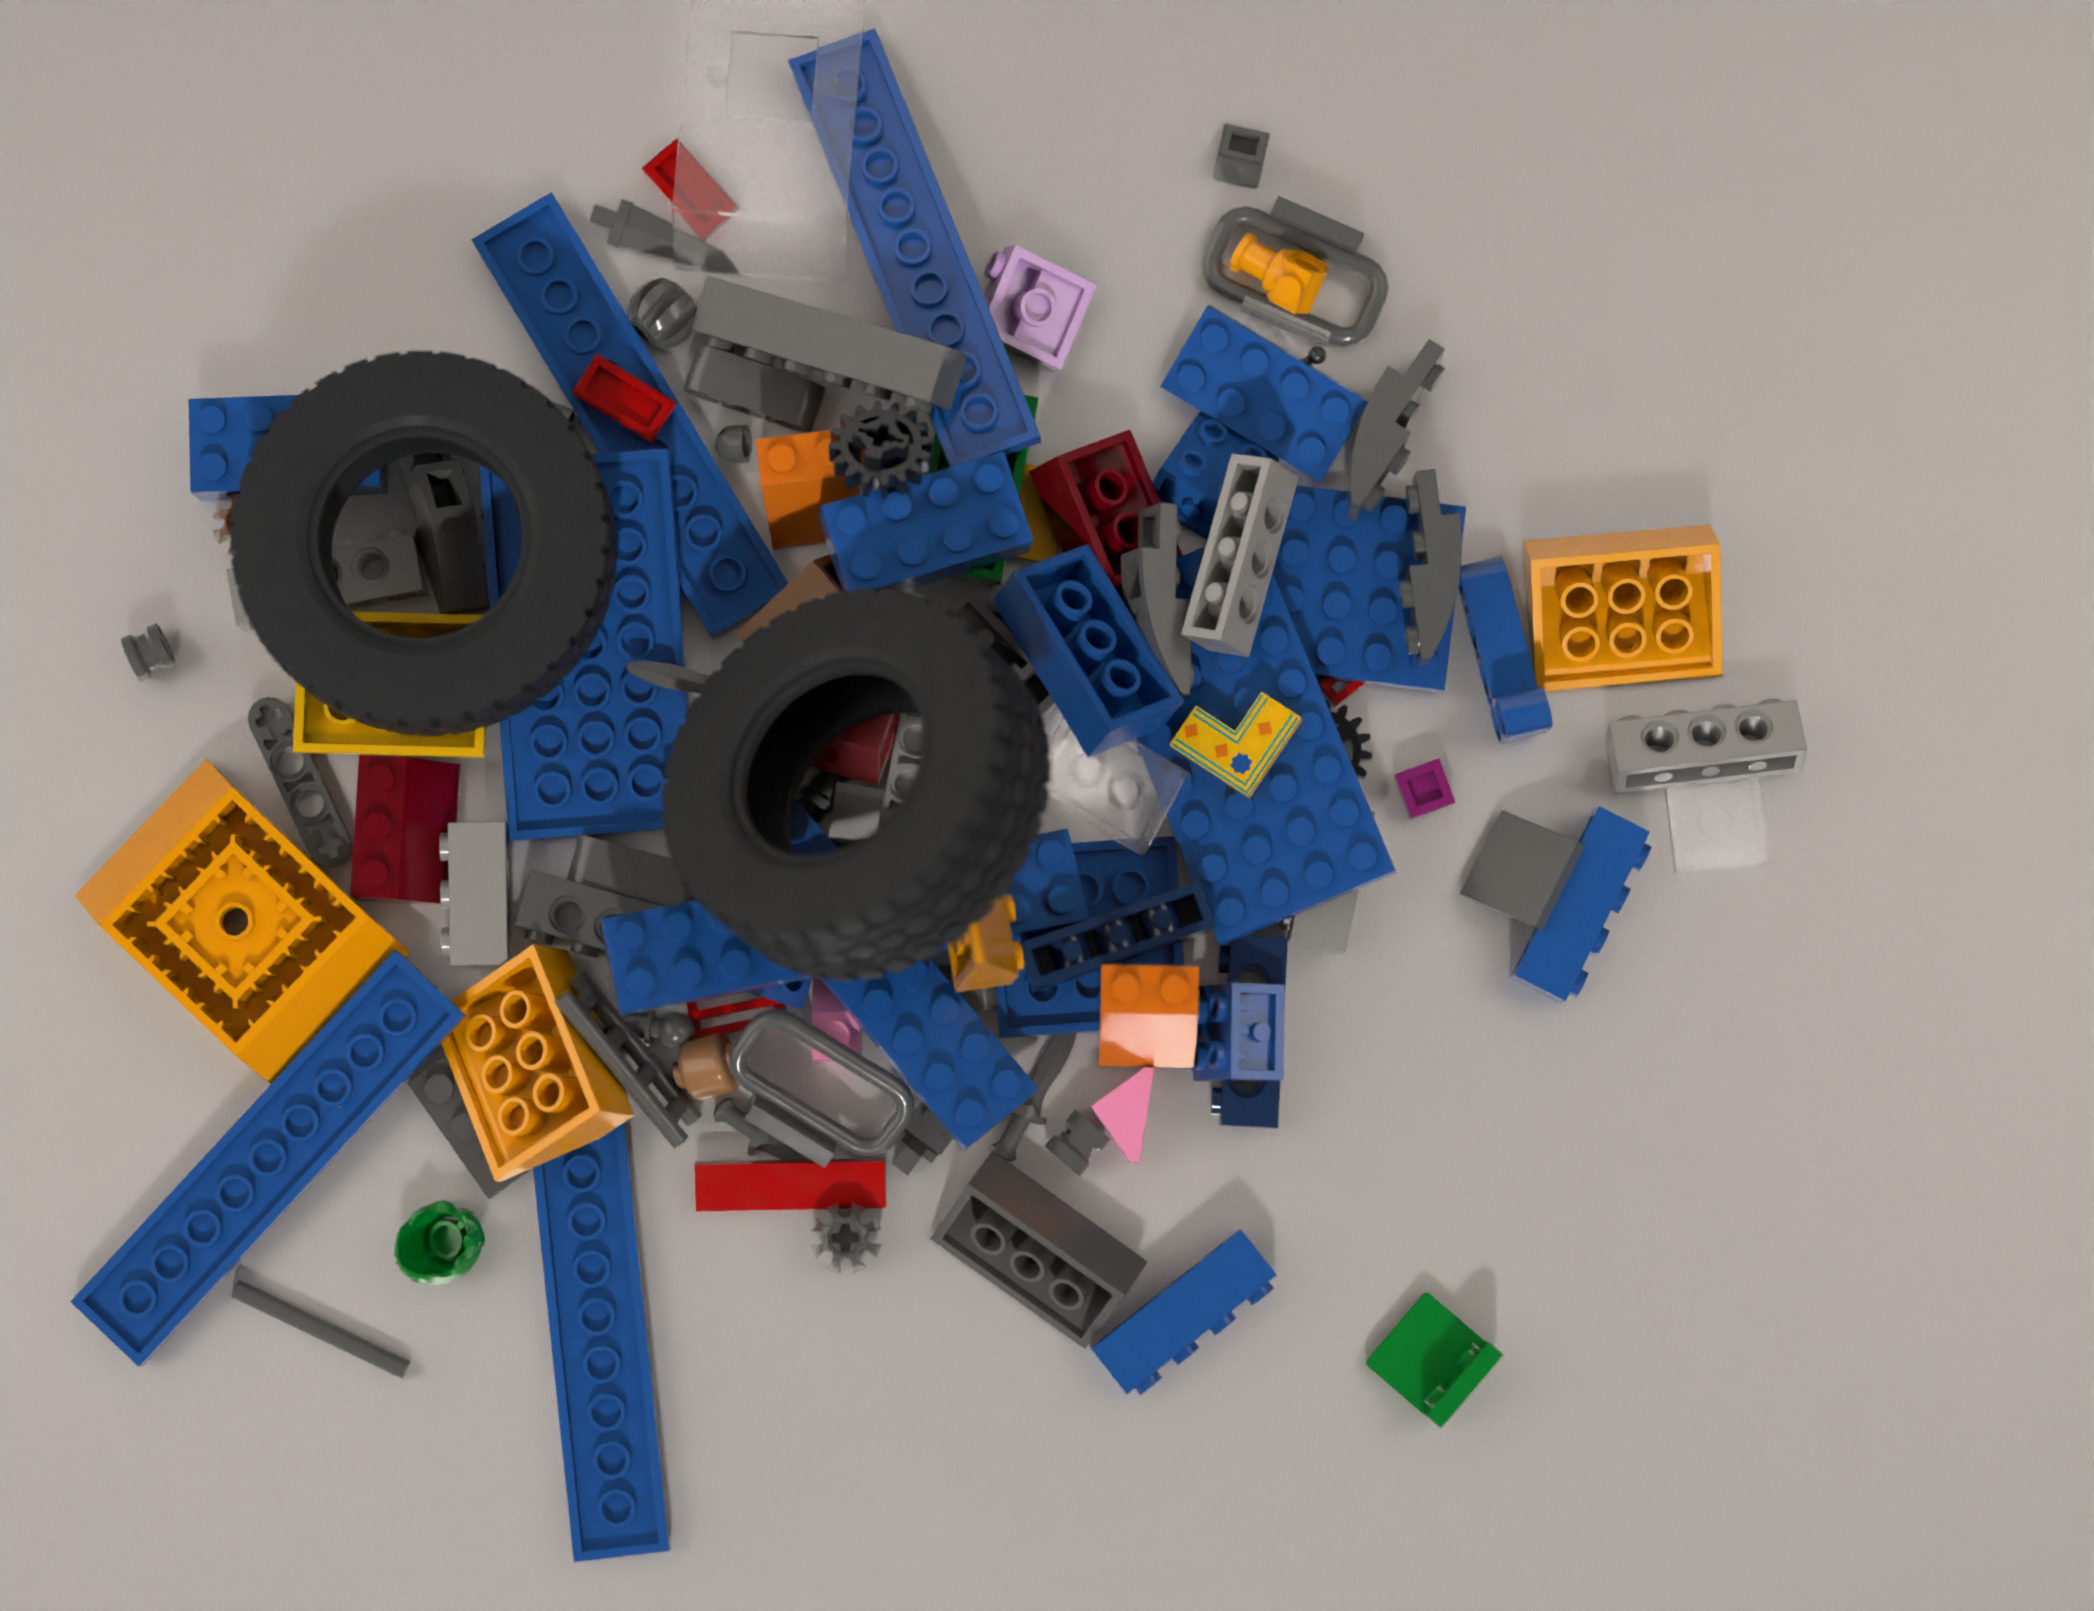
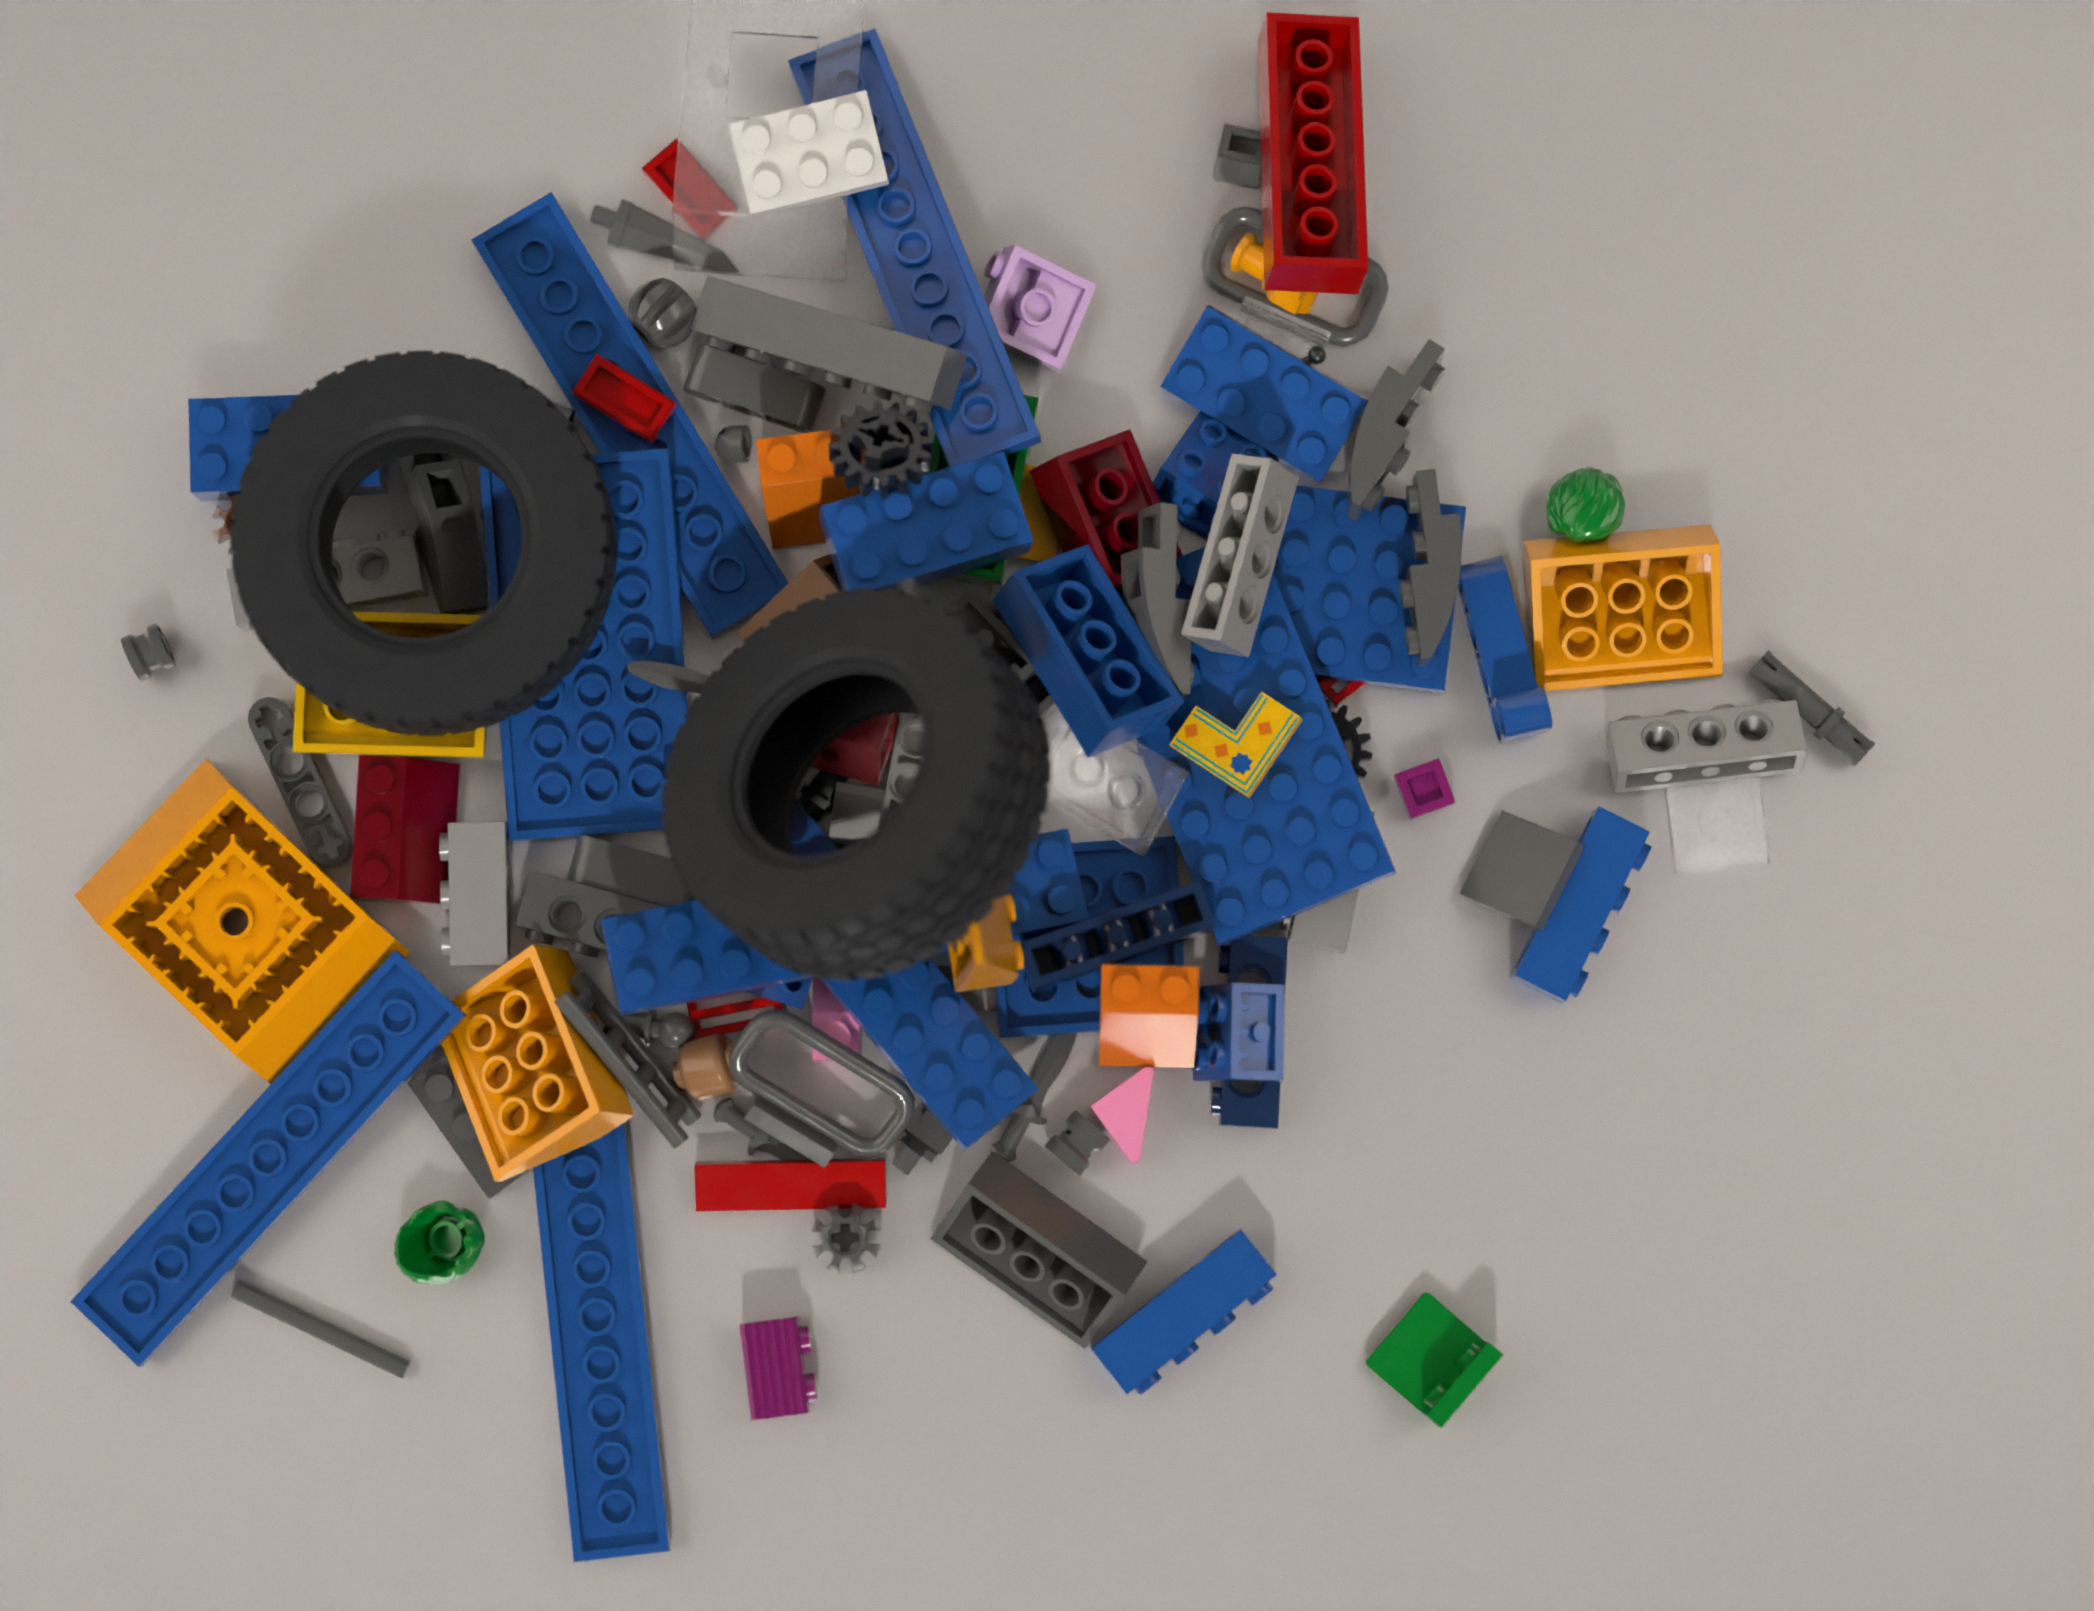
(776, 1367): none -> magenta brick
(809, 154): none -> white plate
(1312, 154): none -> red brick
(1585, 505): none -> green hair
(1812, 708): none -> dark grey pin

